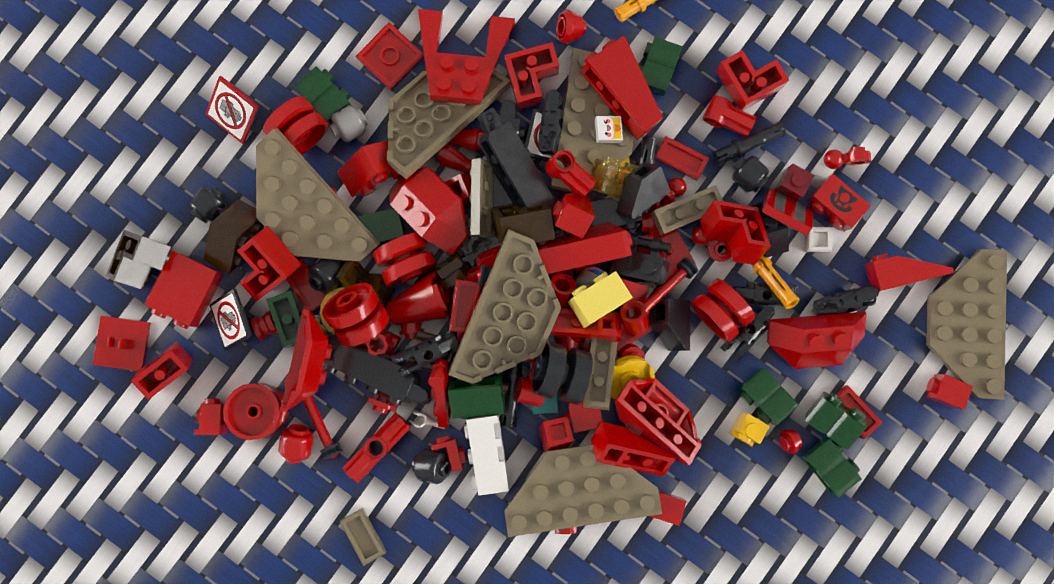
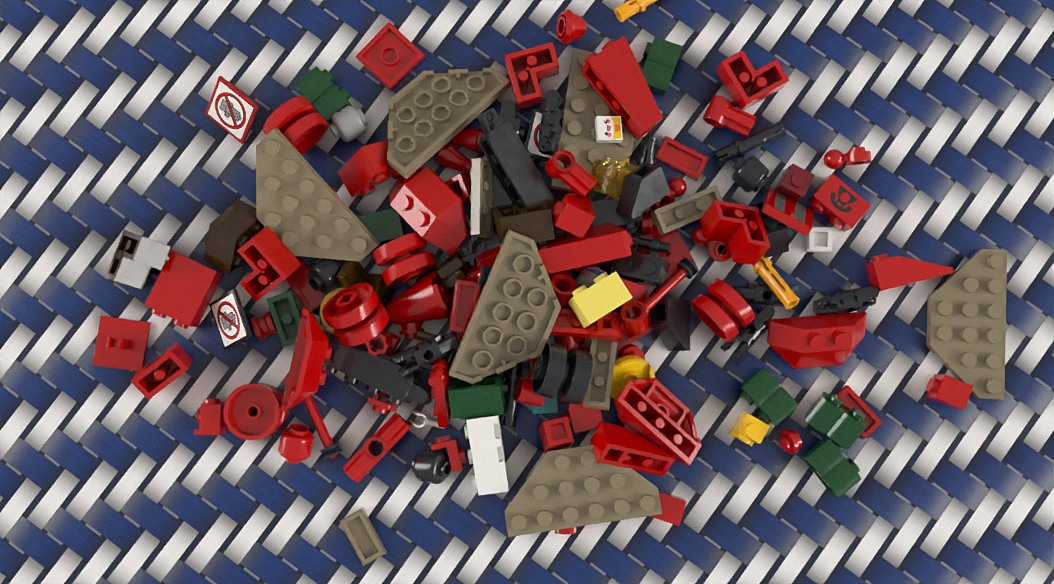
(208, 204): black head -> none
(457, 76): red wing -> none

